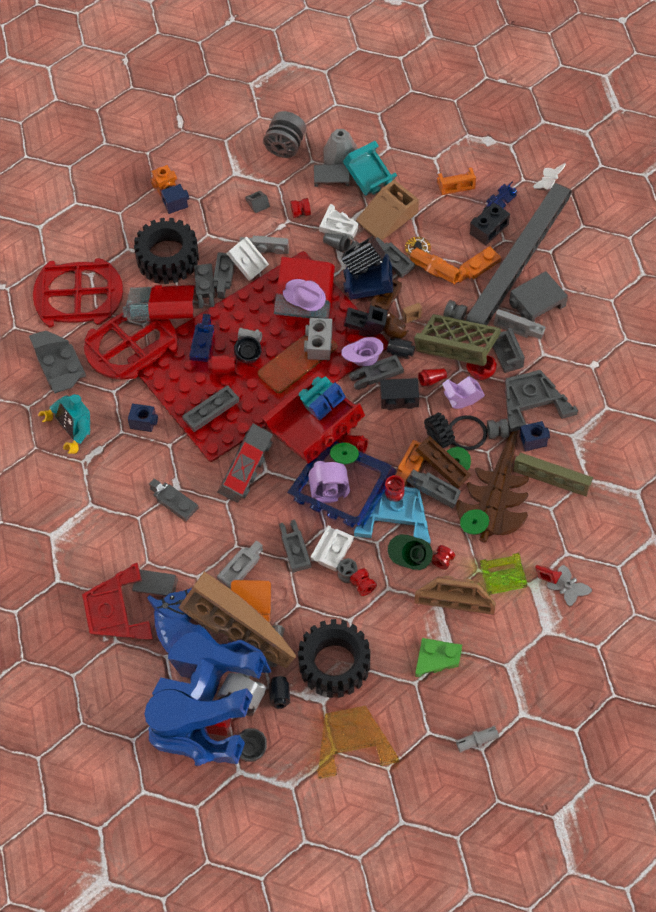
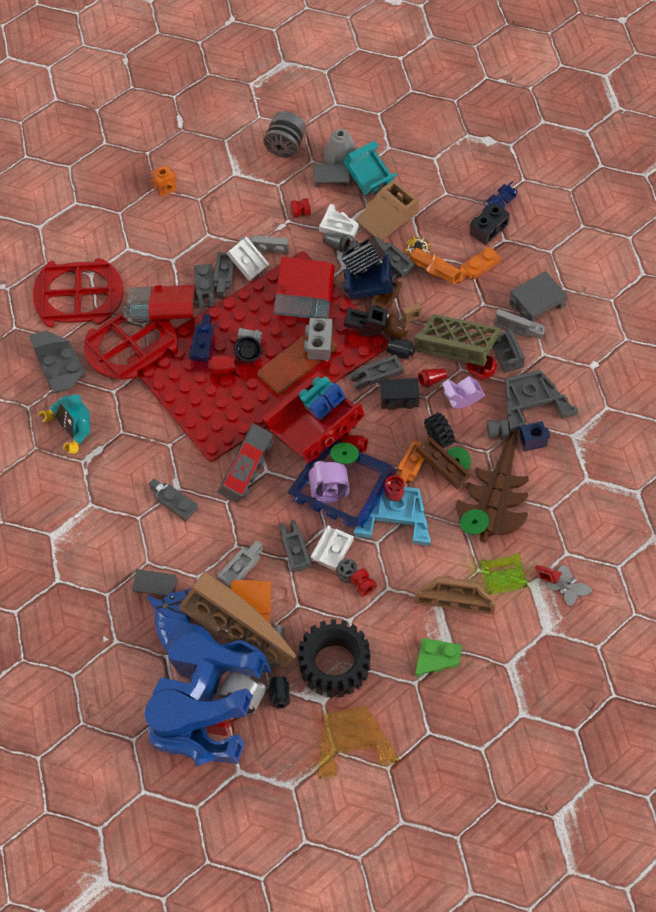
(107, 609): red wing -> none
(139, 411): dark blue brick -> none
(166, 267): black tyre -> none
(175, 198): dark blue brick -> none
(210, 408): dark grey plate -> none
(254, 745): dark grey hair -> none
(258, 201): dark grey slope -> none
(304, 294): lavender piece -> none
(363, 352): lavender piece -> none
(410, 552): dark green piece -> none
(434, 487): dark grey hinge -> none
(443, 557): red wheel -> none
(455, 311): dark grey wheel -> none
(457, 183): orange hinge -> none
(477, 420): black tyre -> none
(477, 739): light grey pin -> none
(519, 255): dark grey beam -> none
(549, 177): white piece -> none
(552, 474): olive fence -> none

